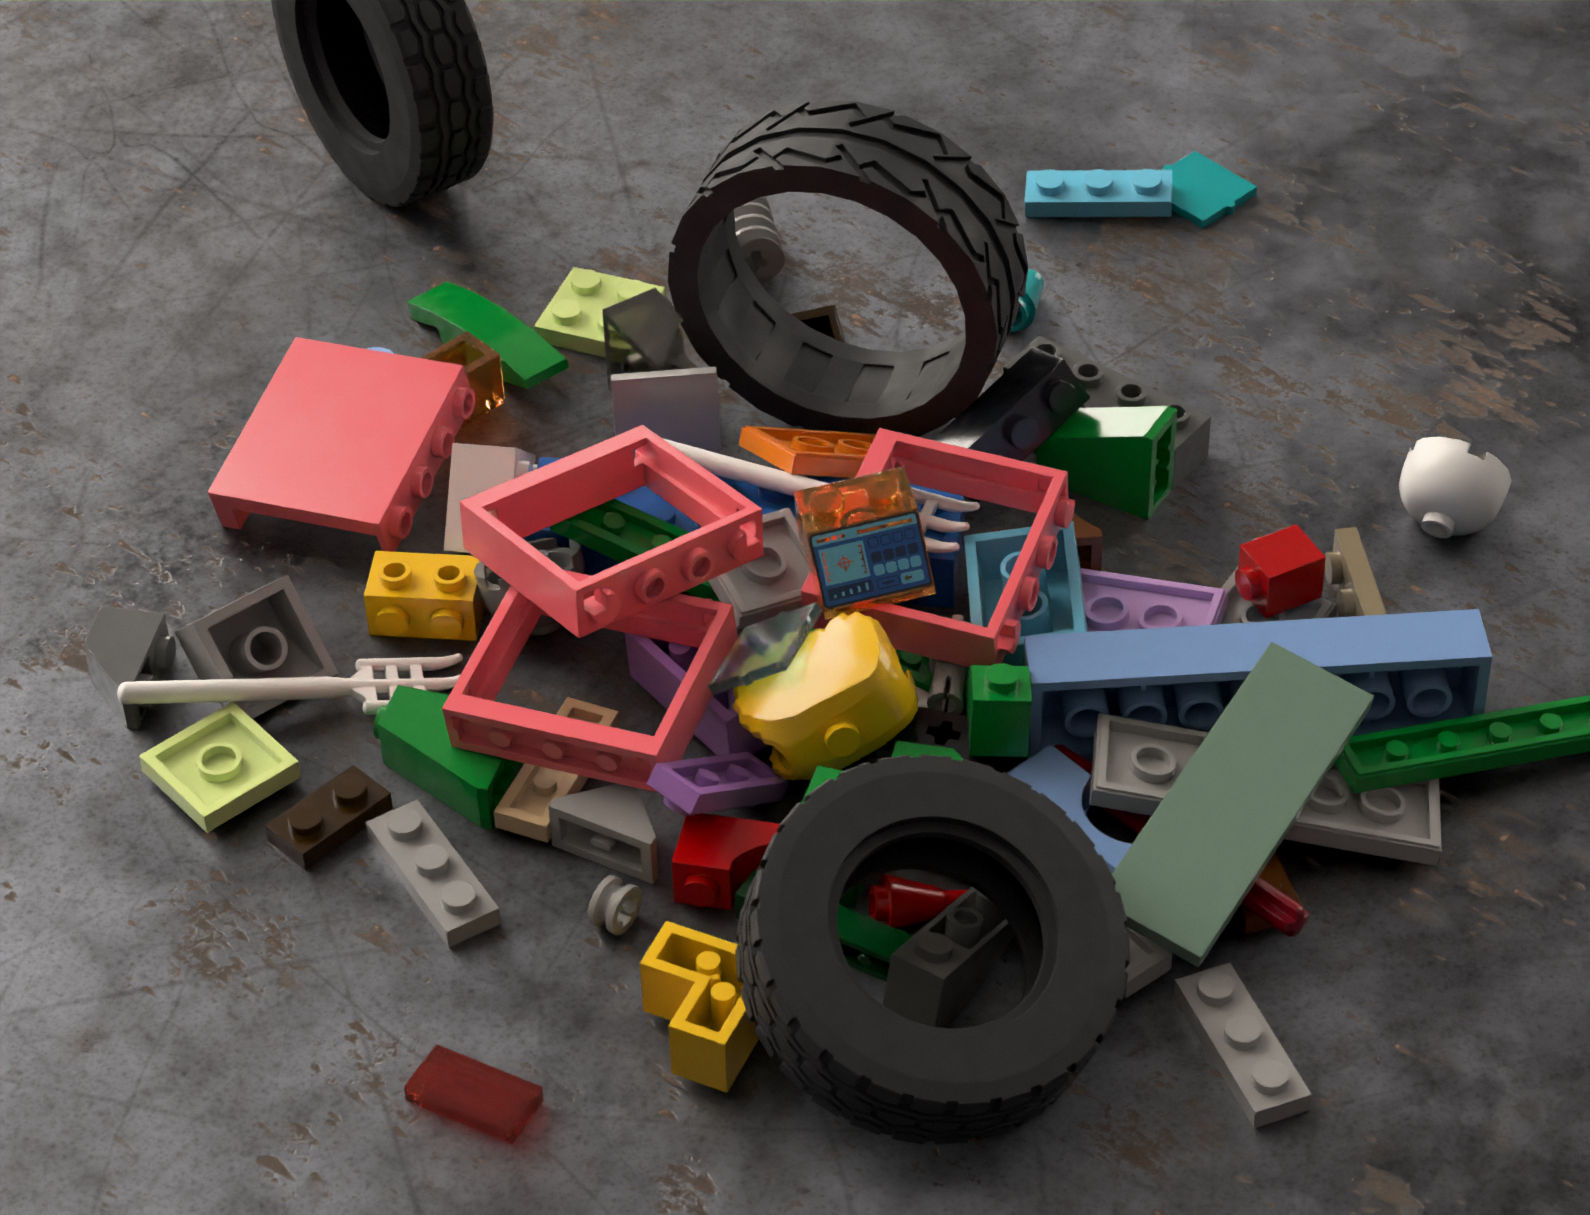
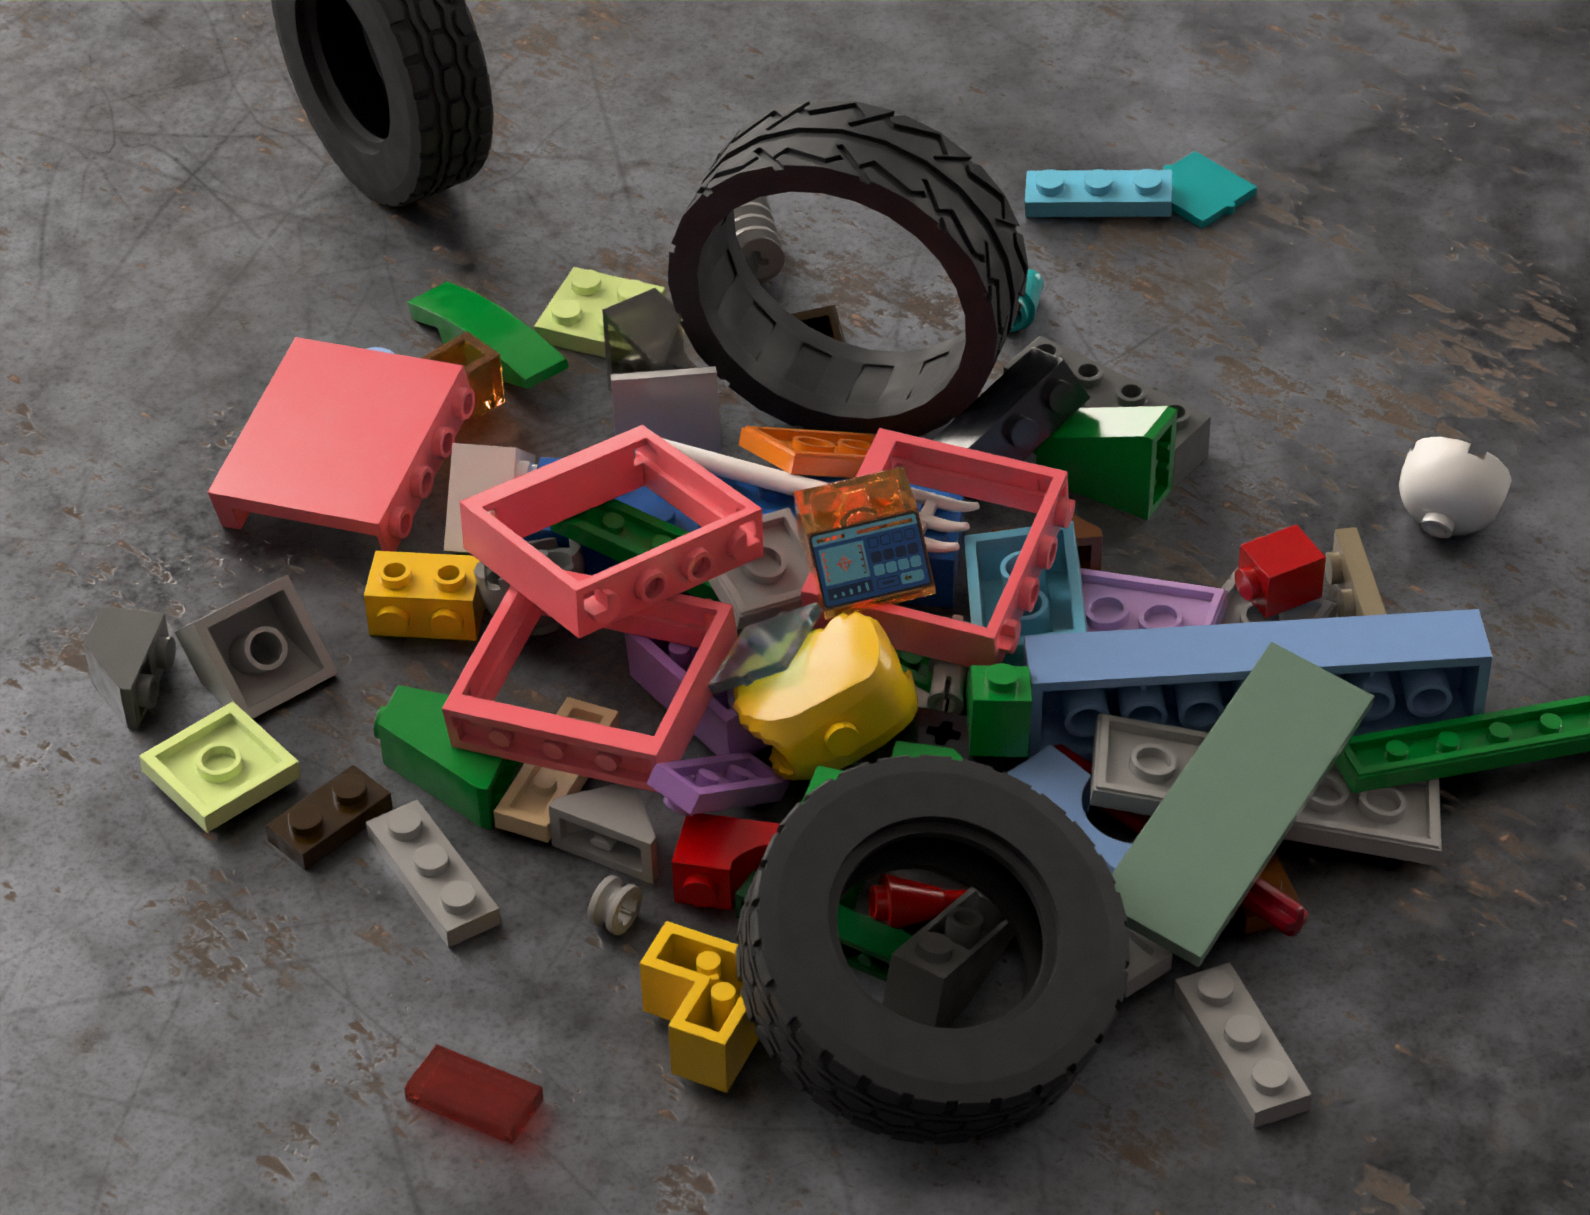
(359, 686): white piece -> none

